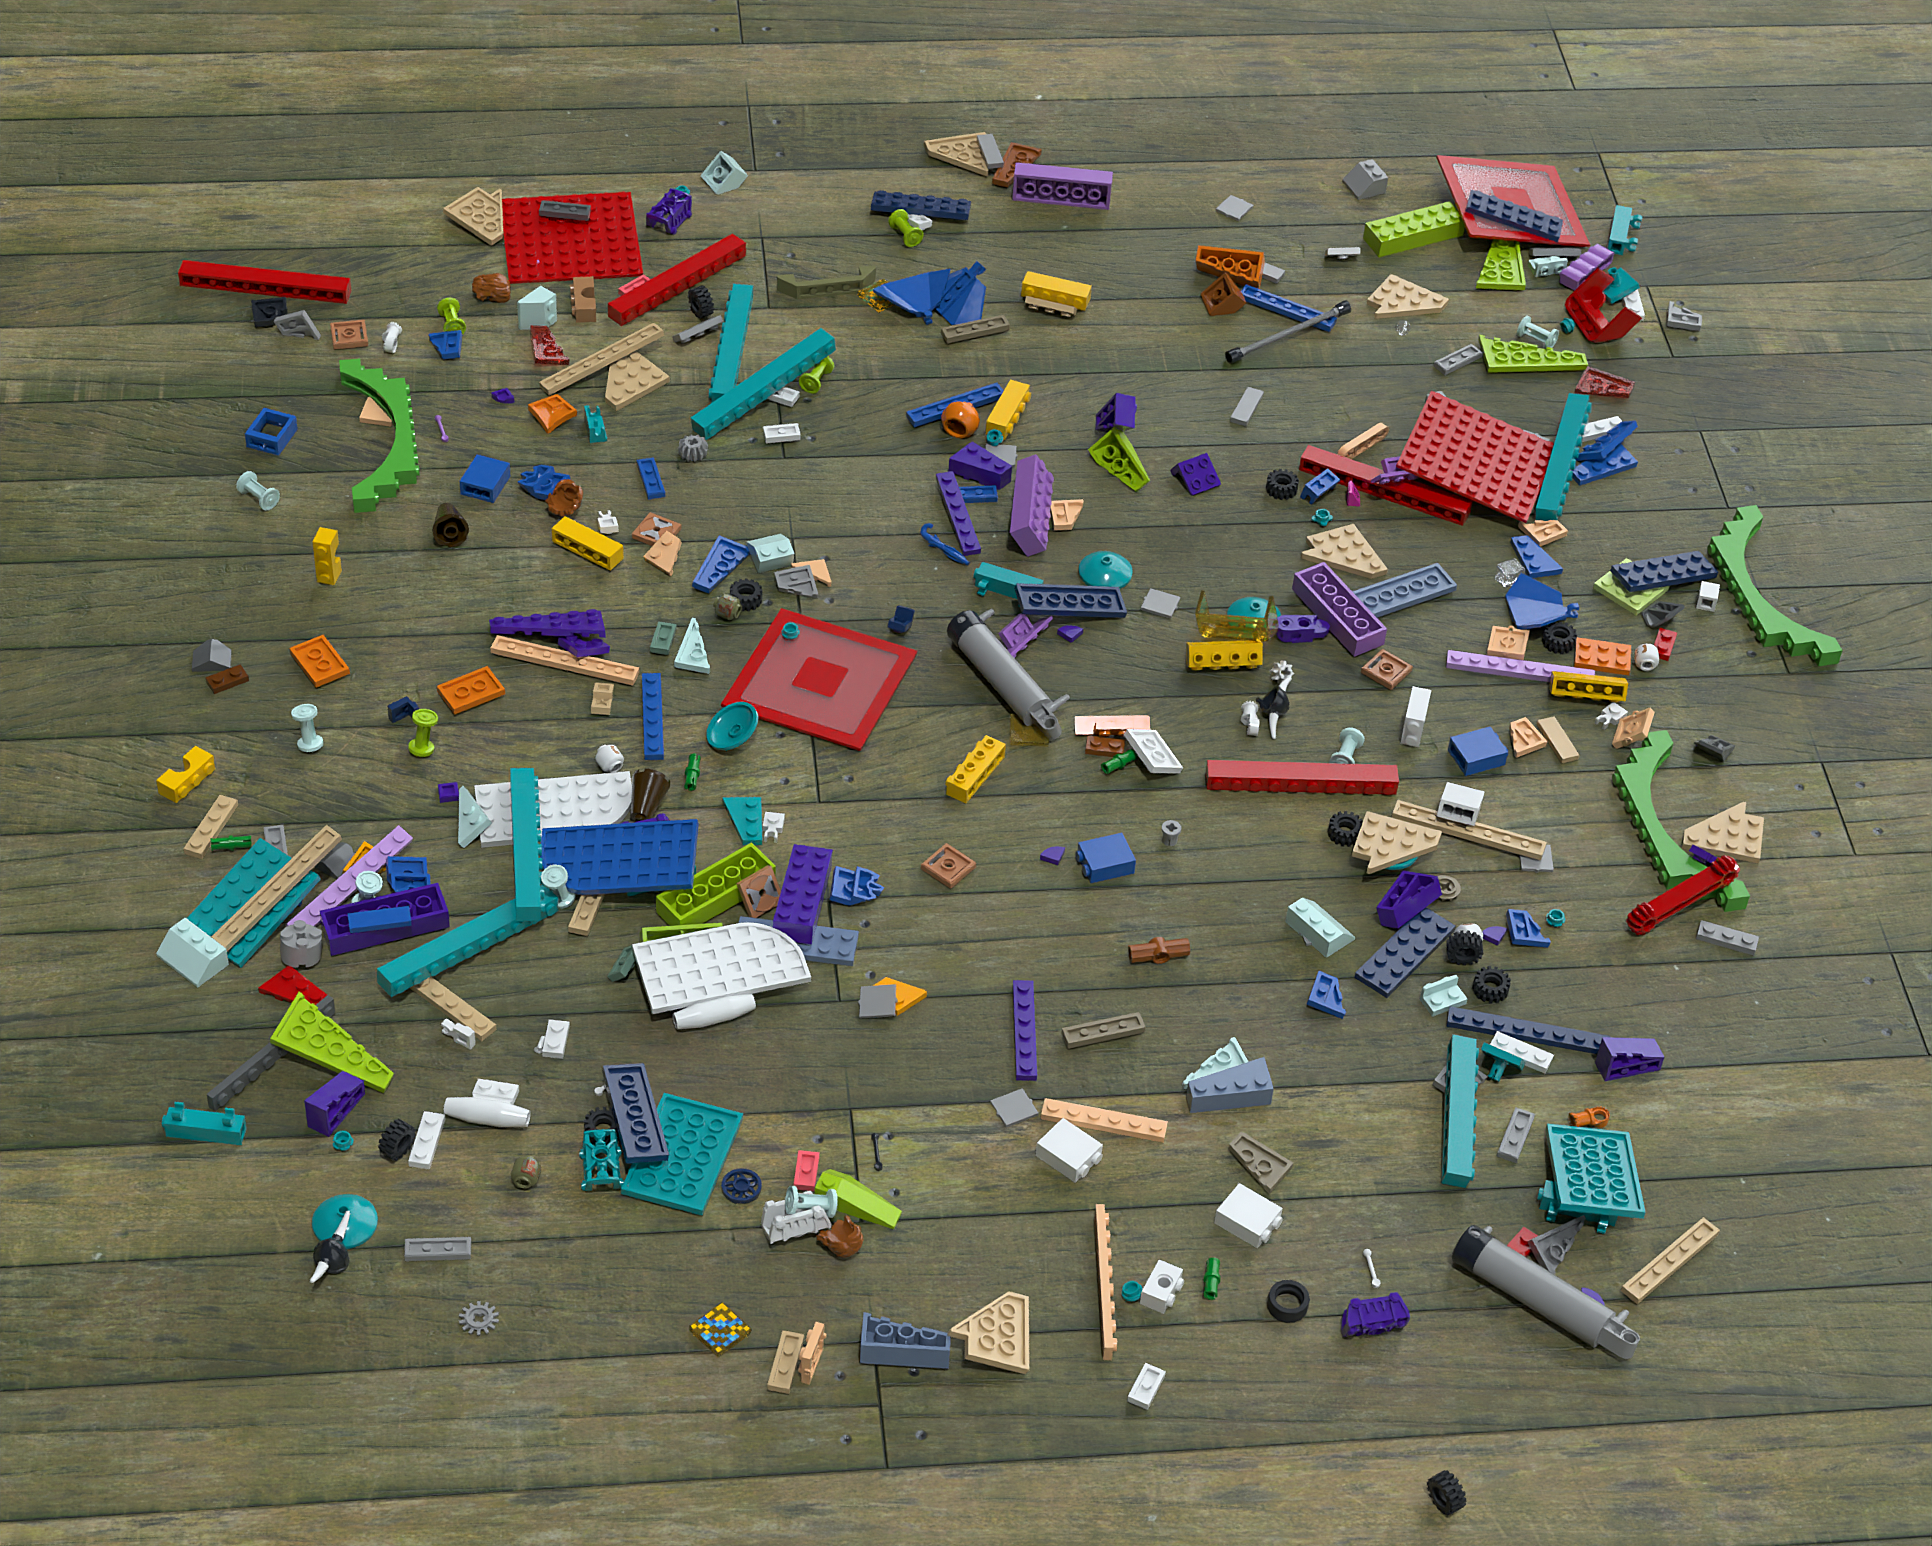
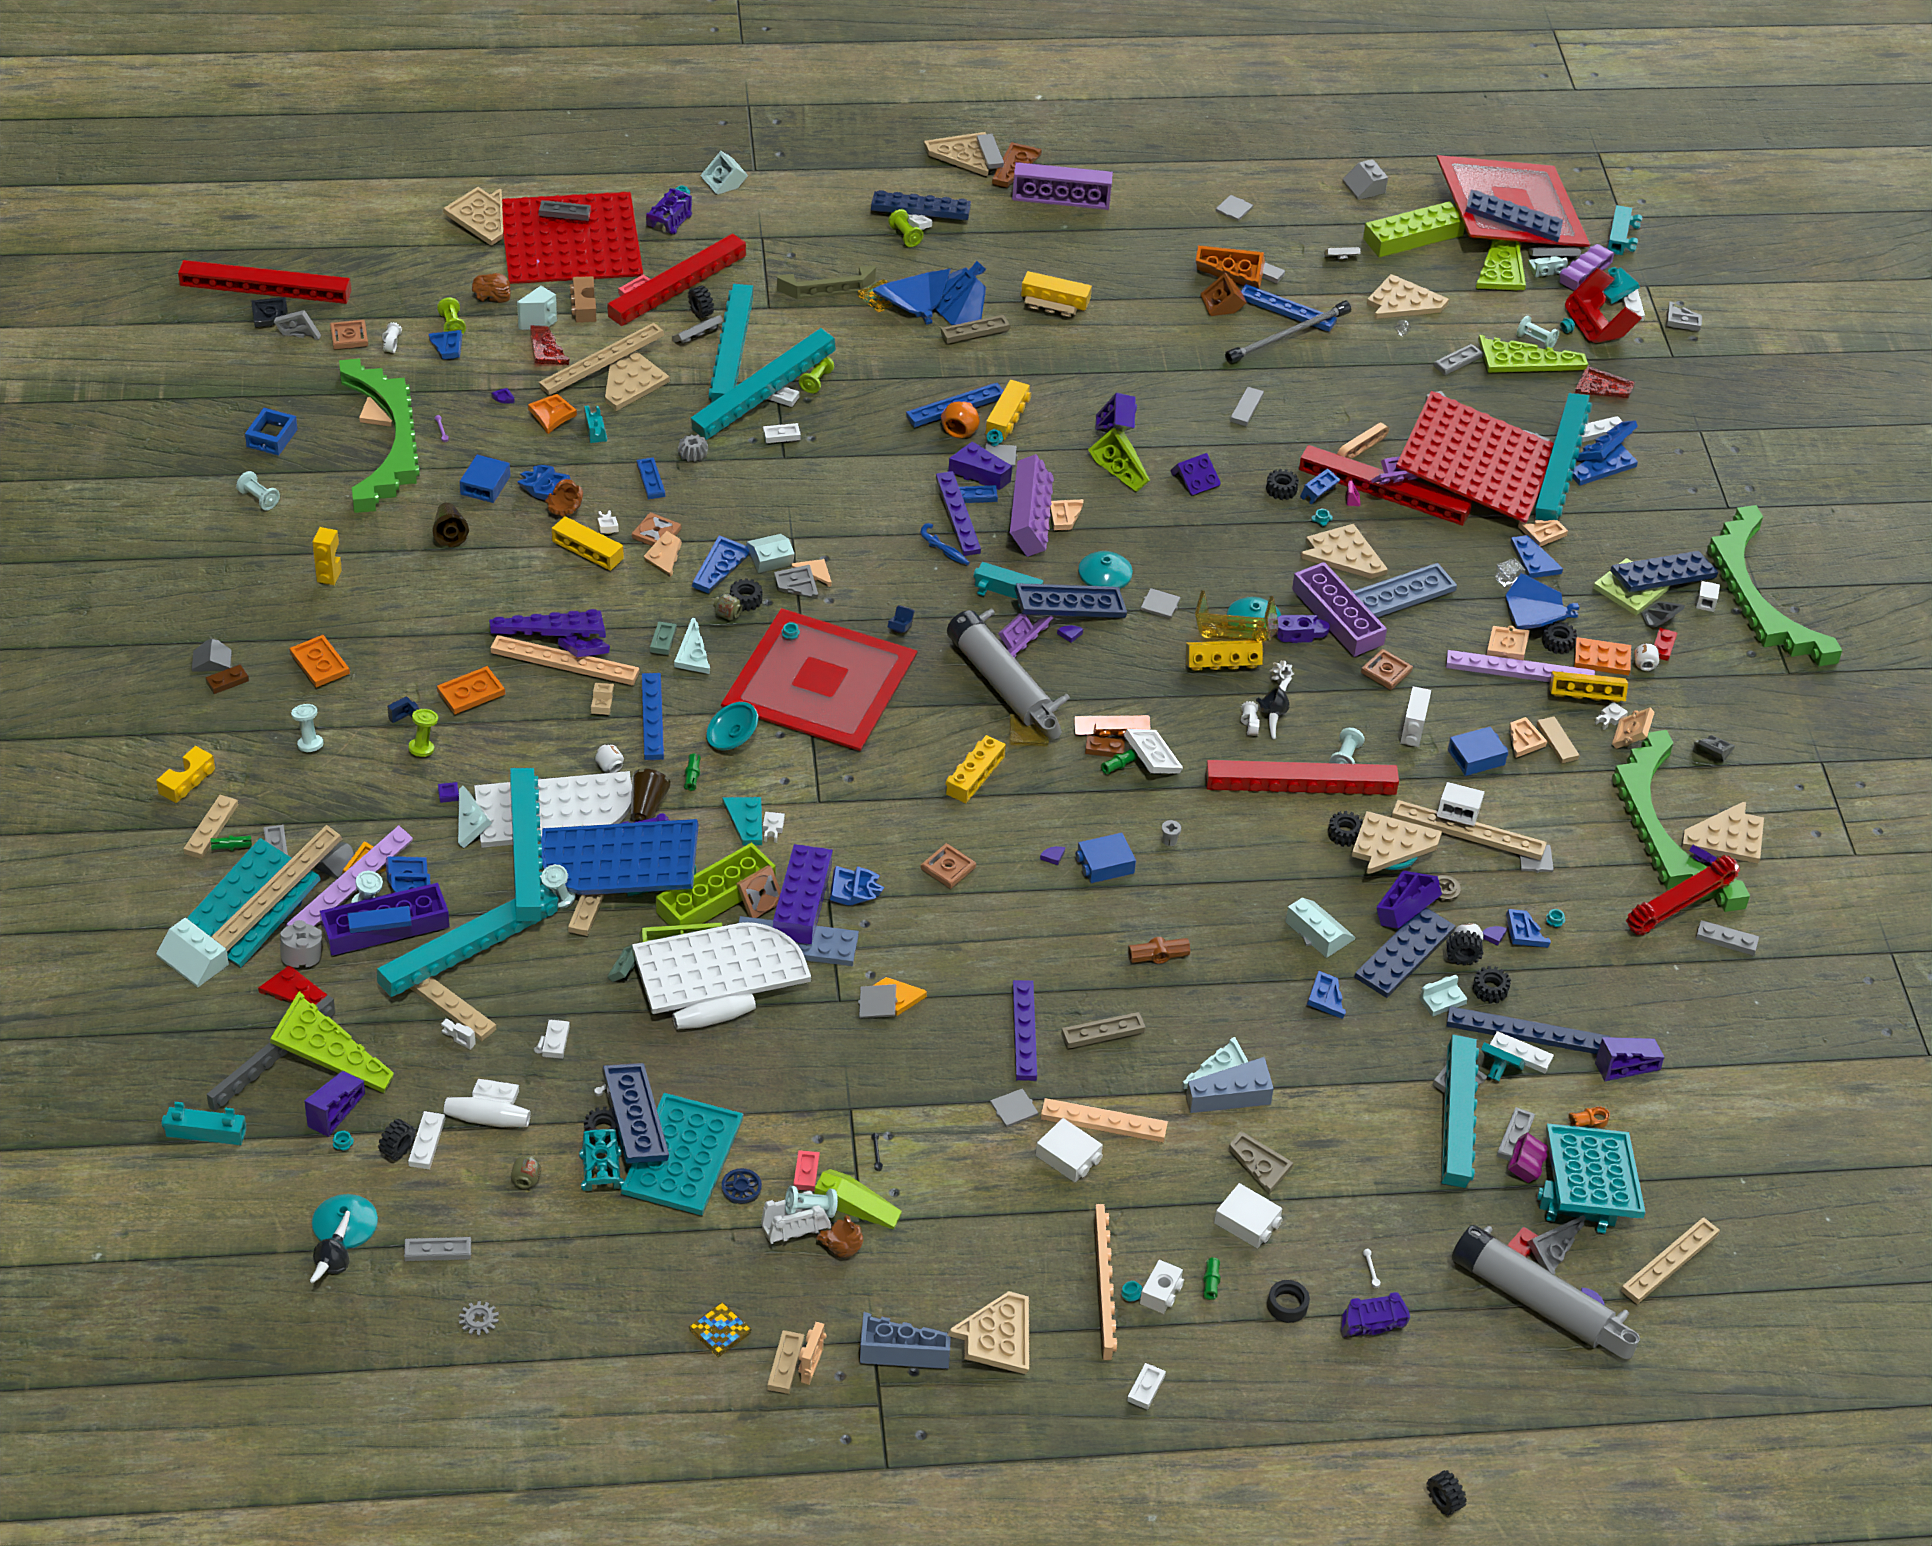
(1528, 1158): none -> magenta brick

